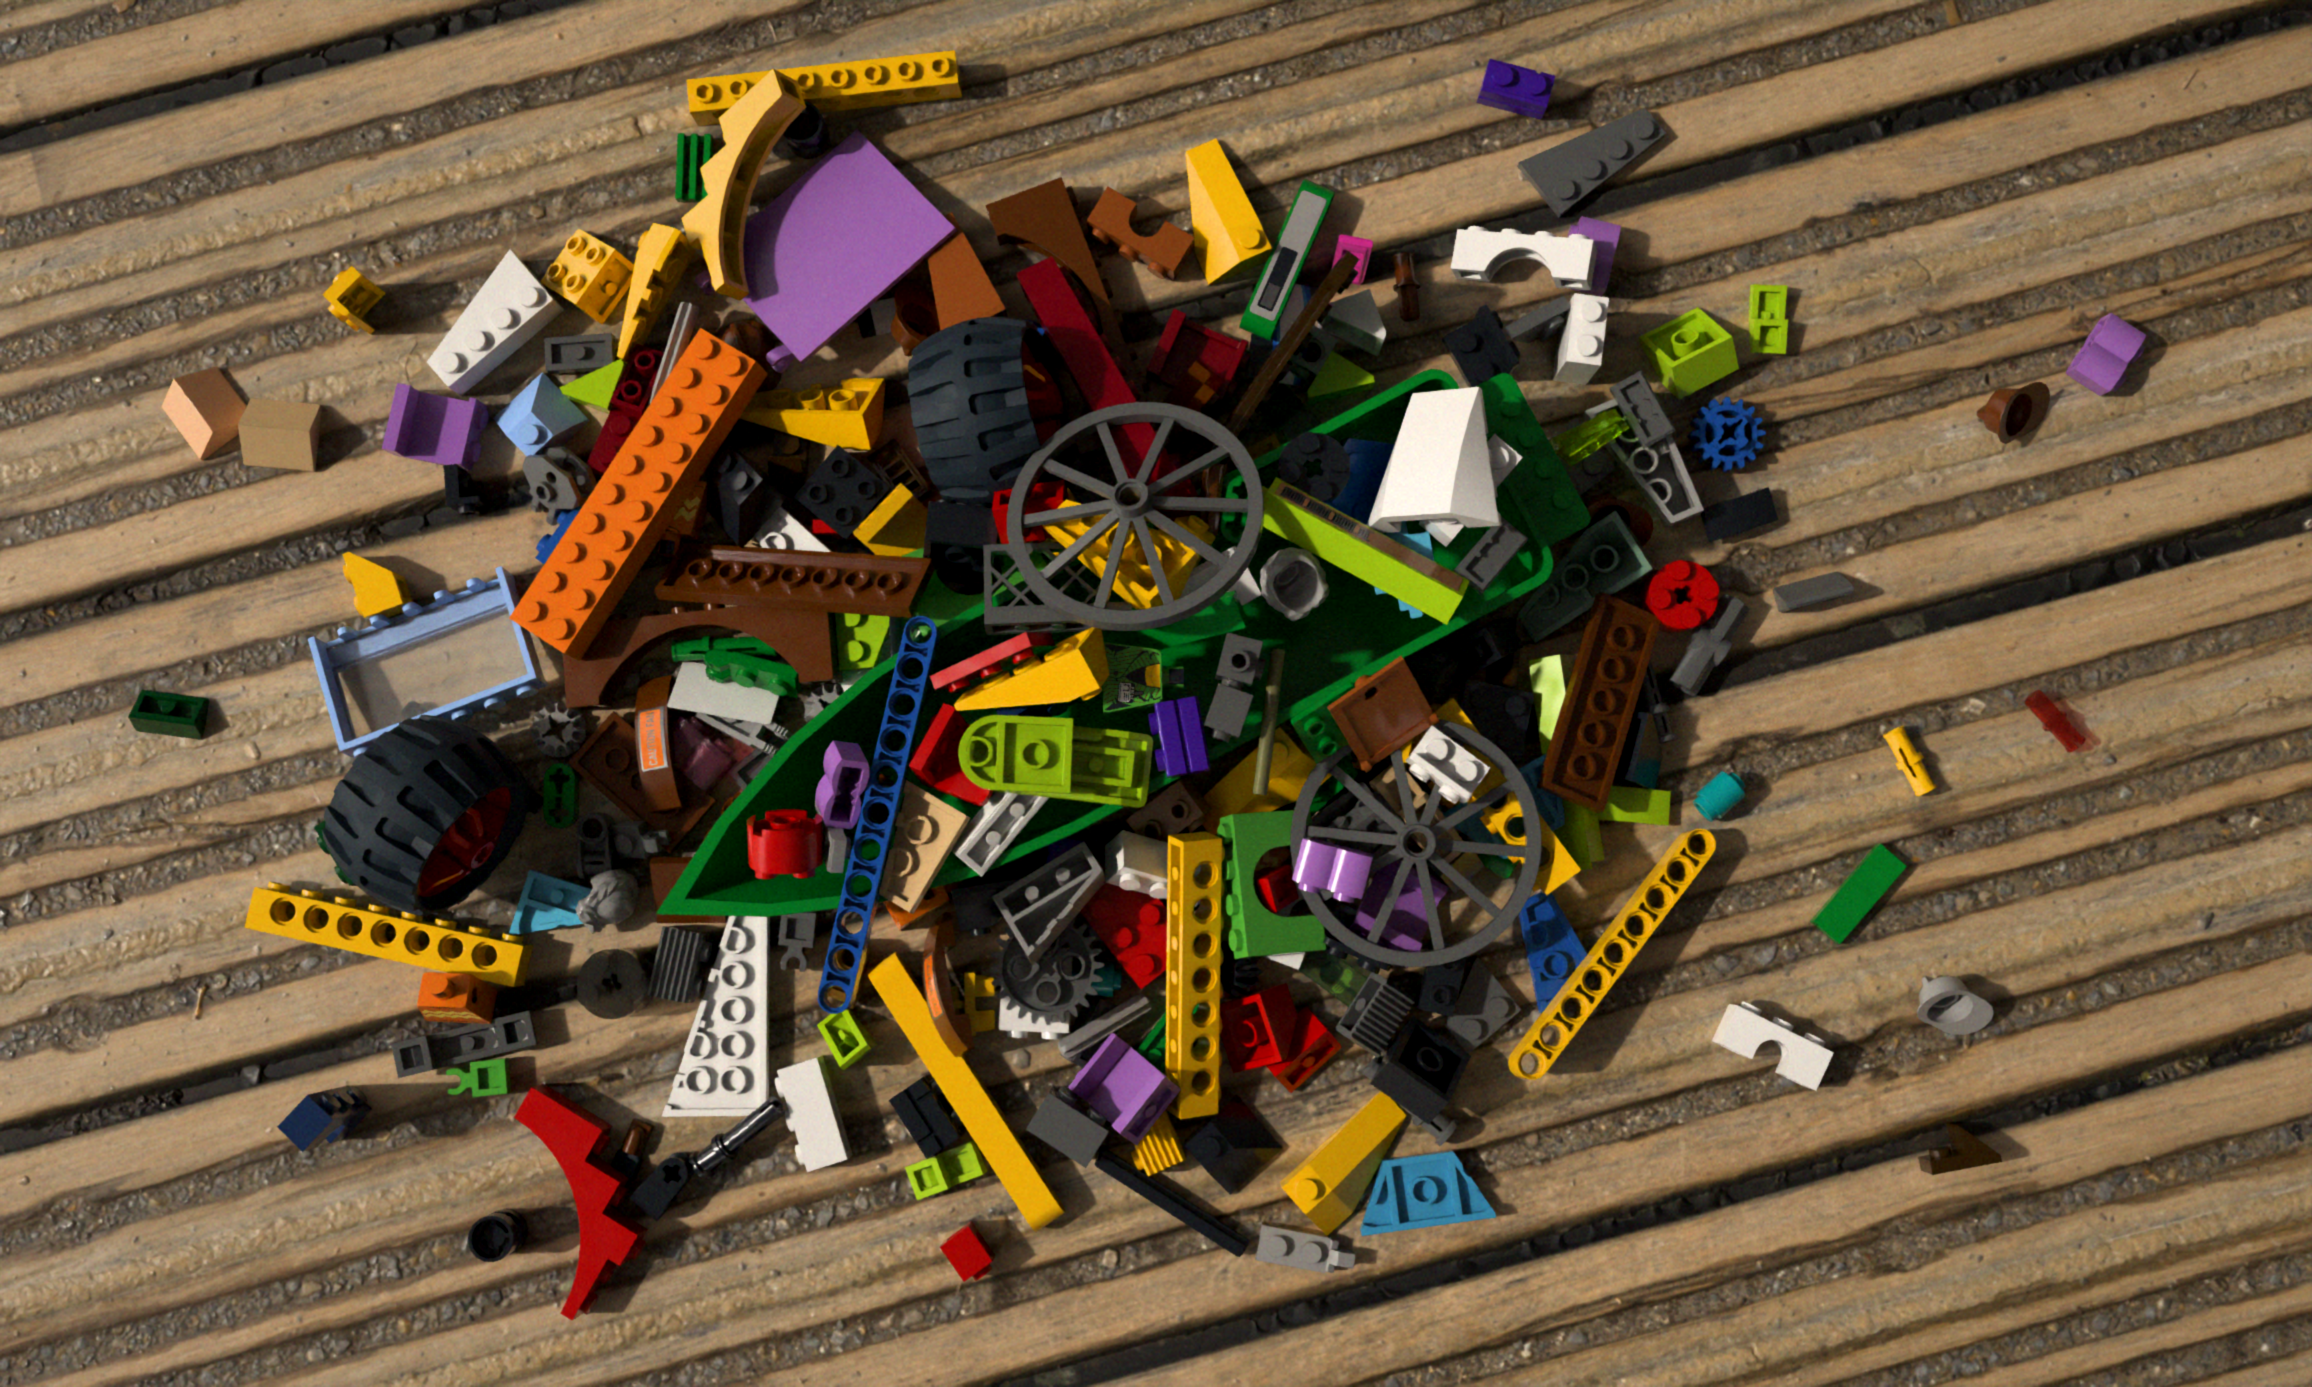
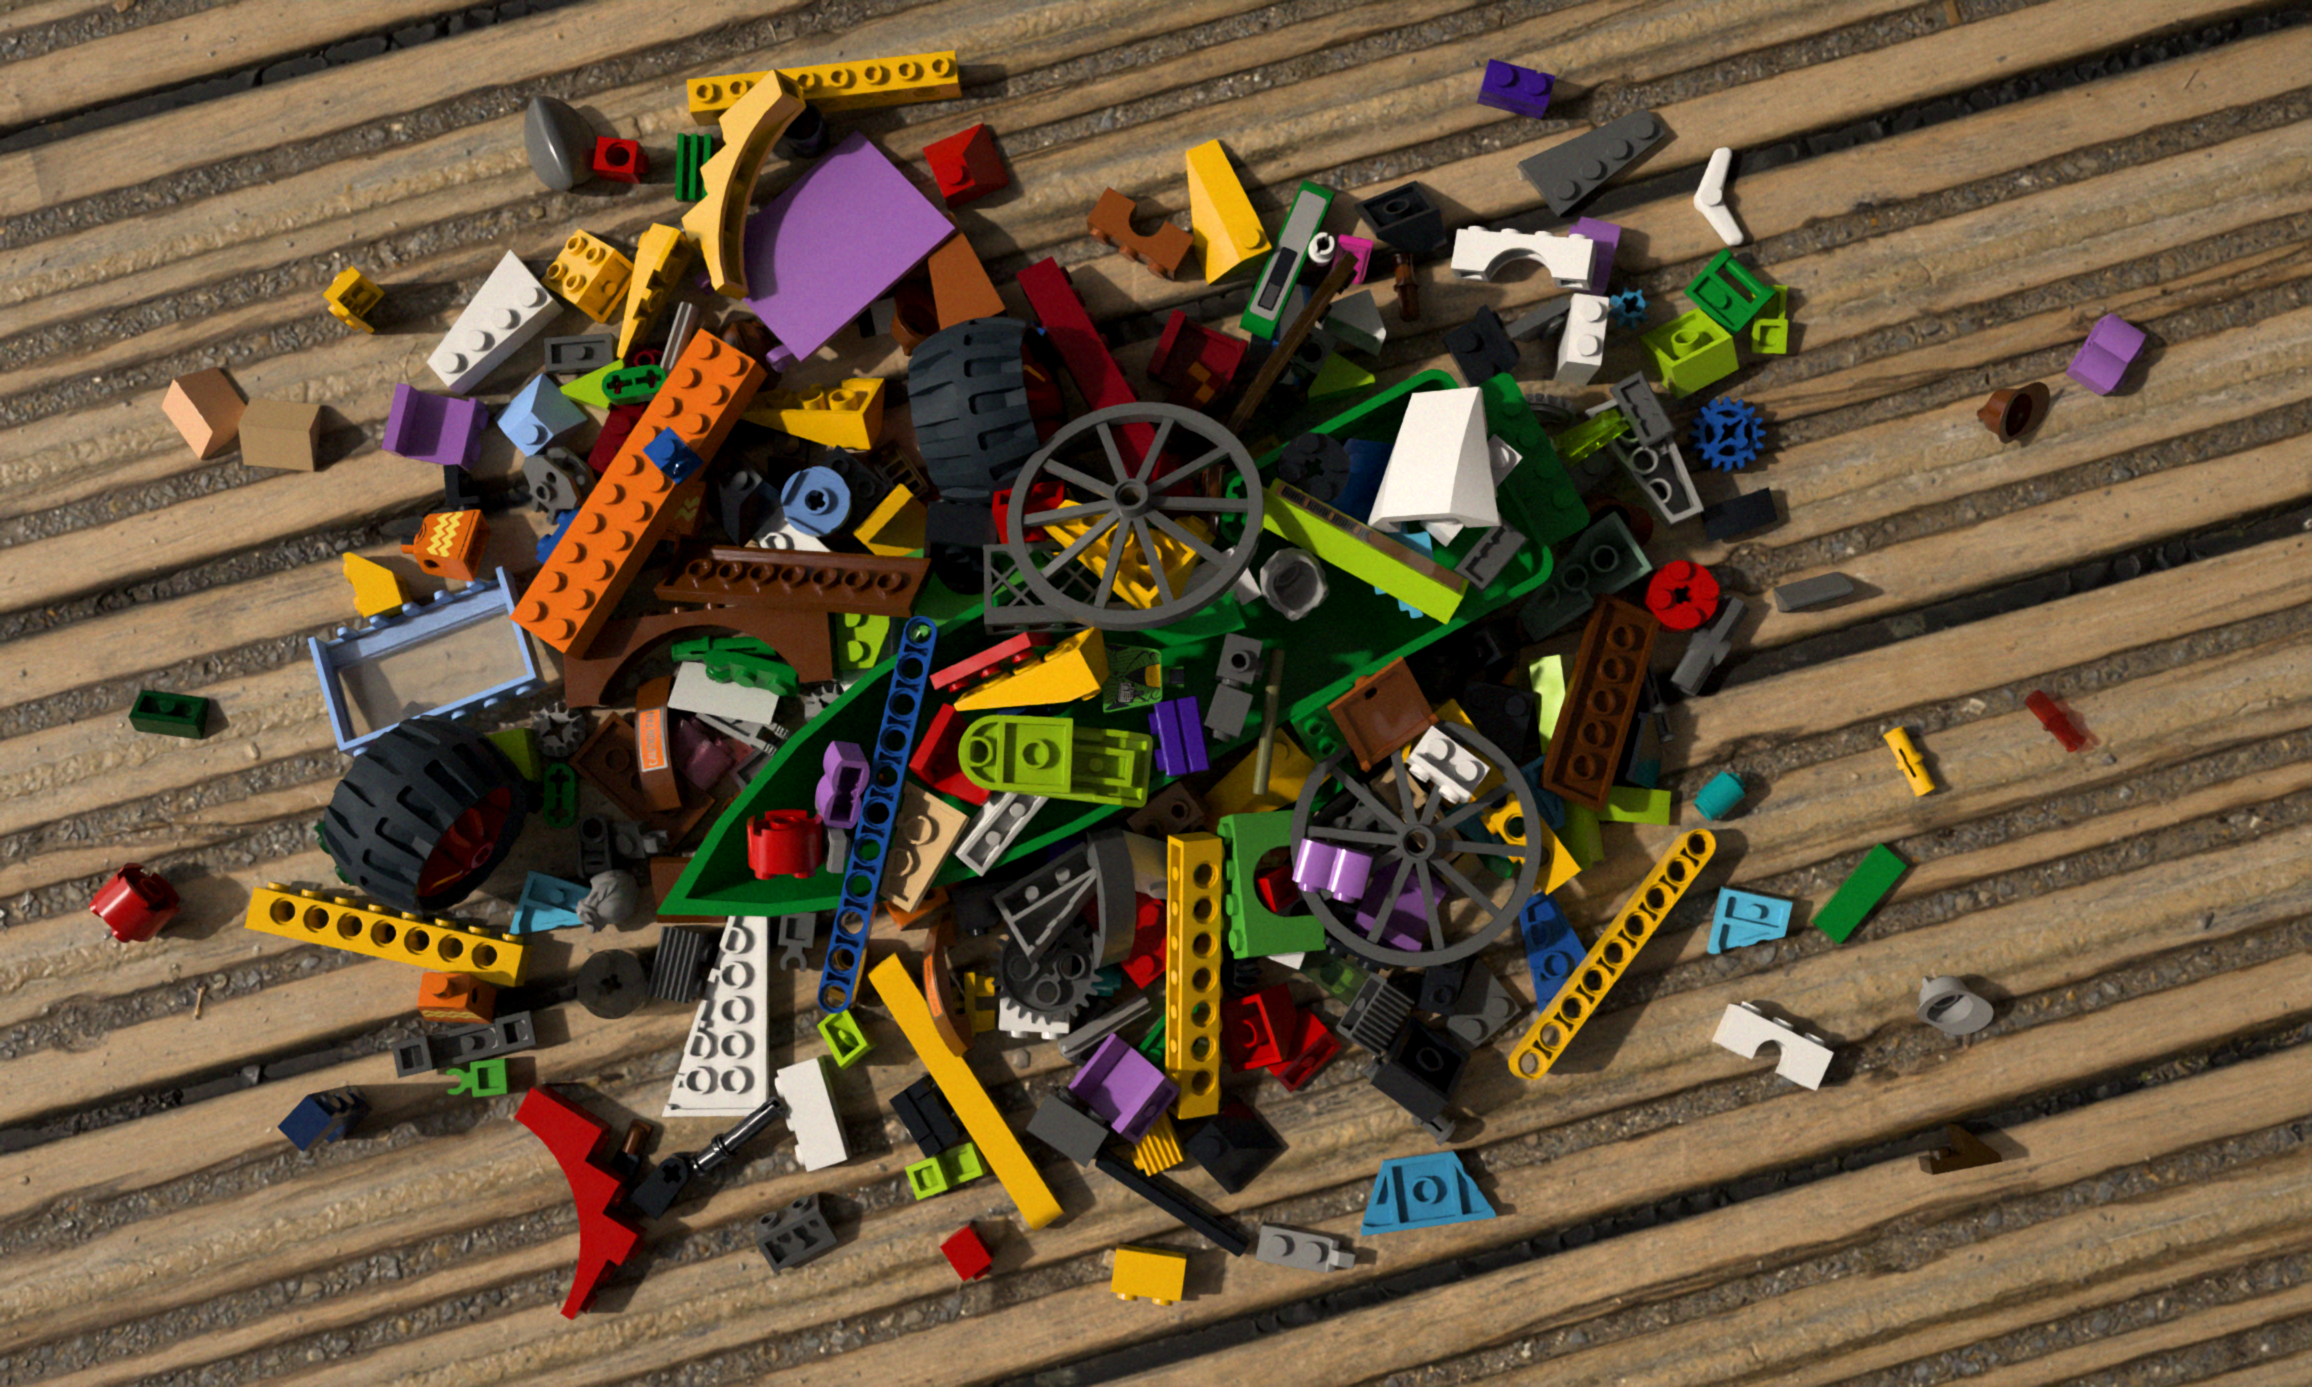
(135, 904): none -> red brick
(449, 544): none -> orange torso
(489, 1235): black wheel -> none
(522, 751): none -> lime slope
(559, 143): none -> dark grey piece
(608, 153): none -> red brick
(635, 384): none -> green beam
(673, 455): none -> blue brick
(794, 1232): none -> dark grey bracket
(810, 483): none -> medium blue plate
(966, 166): none -> red slope
(1048, 225): reddish brown arch -> none
(1115, 893): none -> dark grey slope
(1148, 1274): none -> yellow brick
(1319, 242): none -> white pin
(1341, 1168): yellow wedge -> none
(1404, 219): none -> black slope
(1551, 408): none -> light grey gear
(1633, 299): none -> dark azure gear
(1710, 200): none -> white piece
(1721, 300): none -> green plate
(1746, 918): none -> medium azure wing

